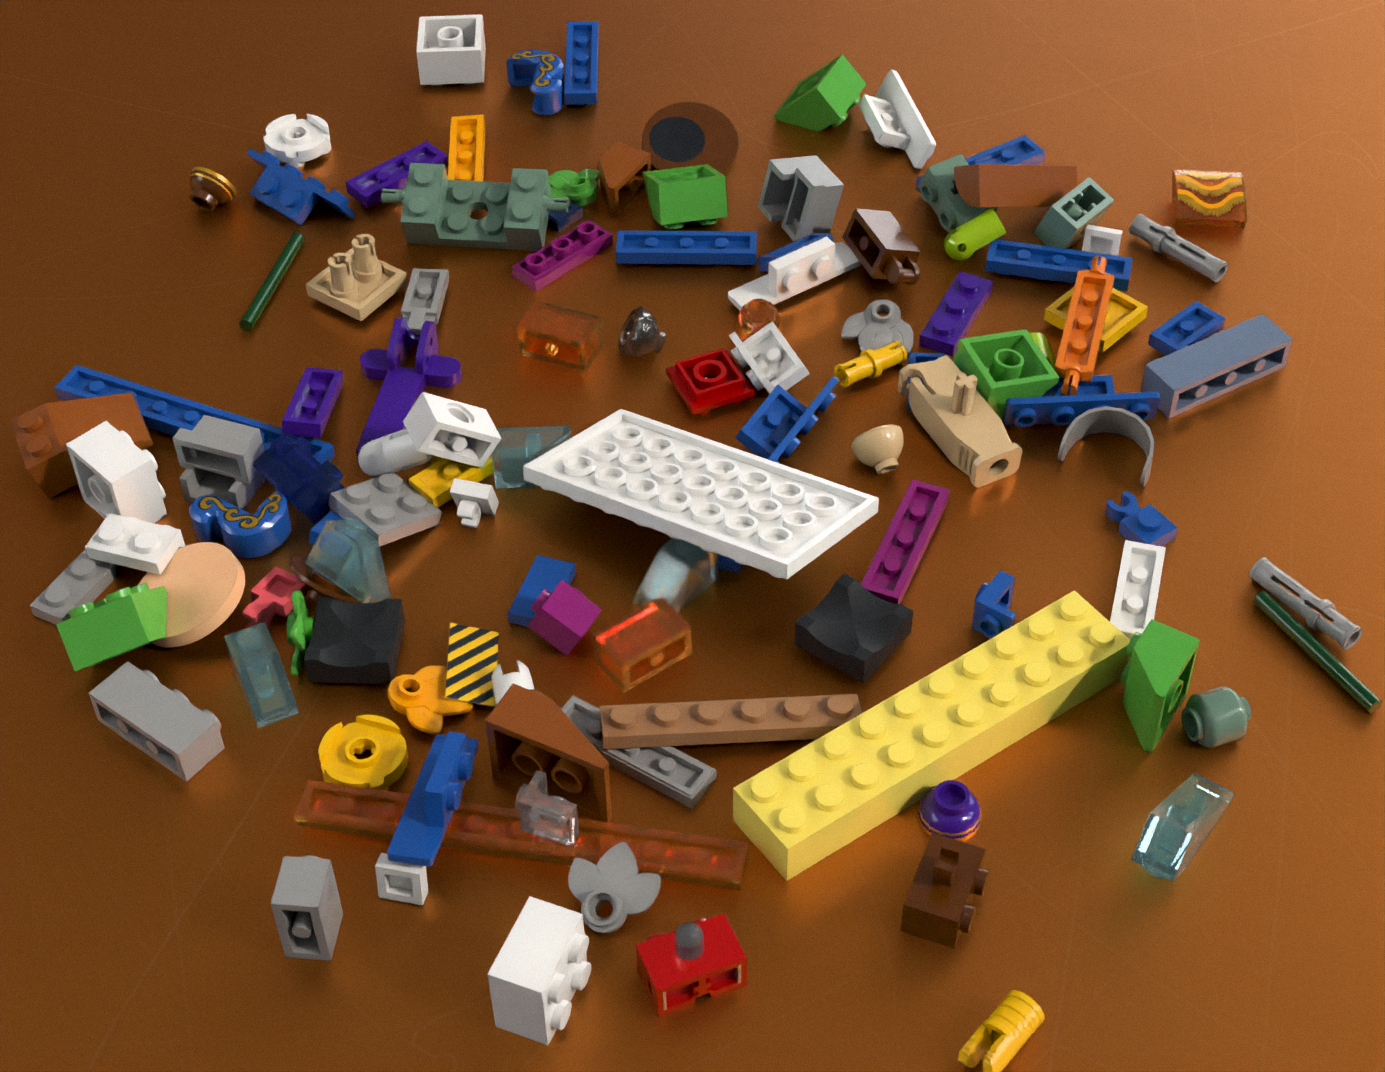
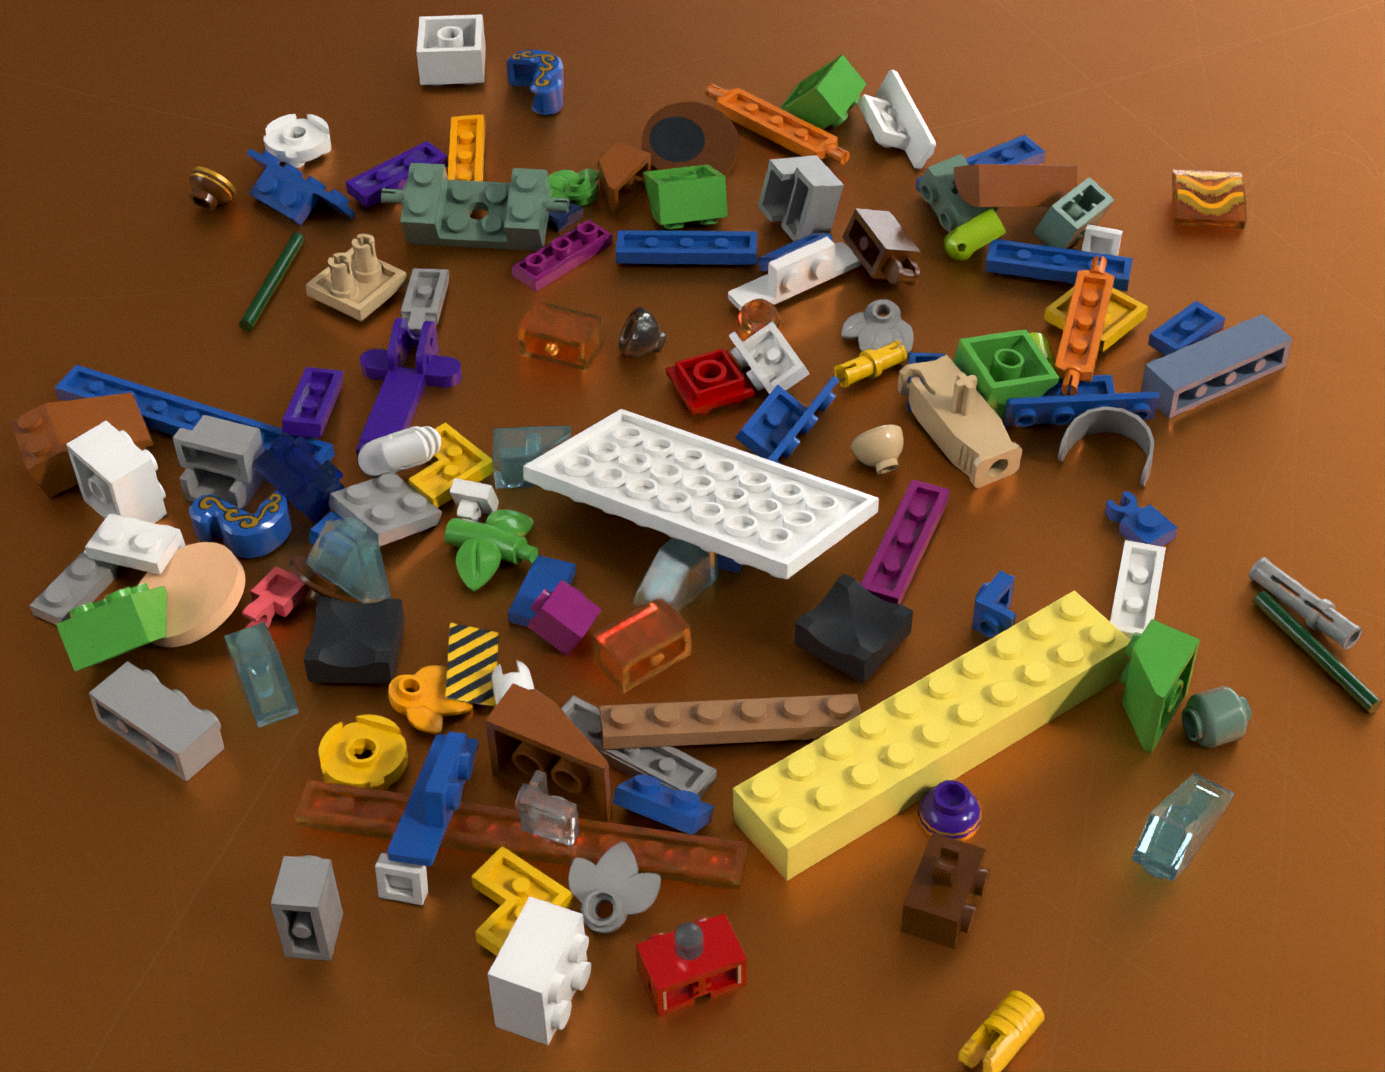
(299, 631): bright green plate -> none
(451, 430): white brick -> none
(486, 544): none -> bright green plant
(510, 883): none -> yellow plate
(581, 63): blue plate -> none
(671, 807): none -> blue plate
(777, 124): none -> orange plate
(955, 313): dark purple plate -> none
(1165, 240): light grey pin -> none

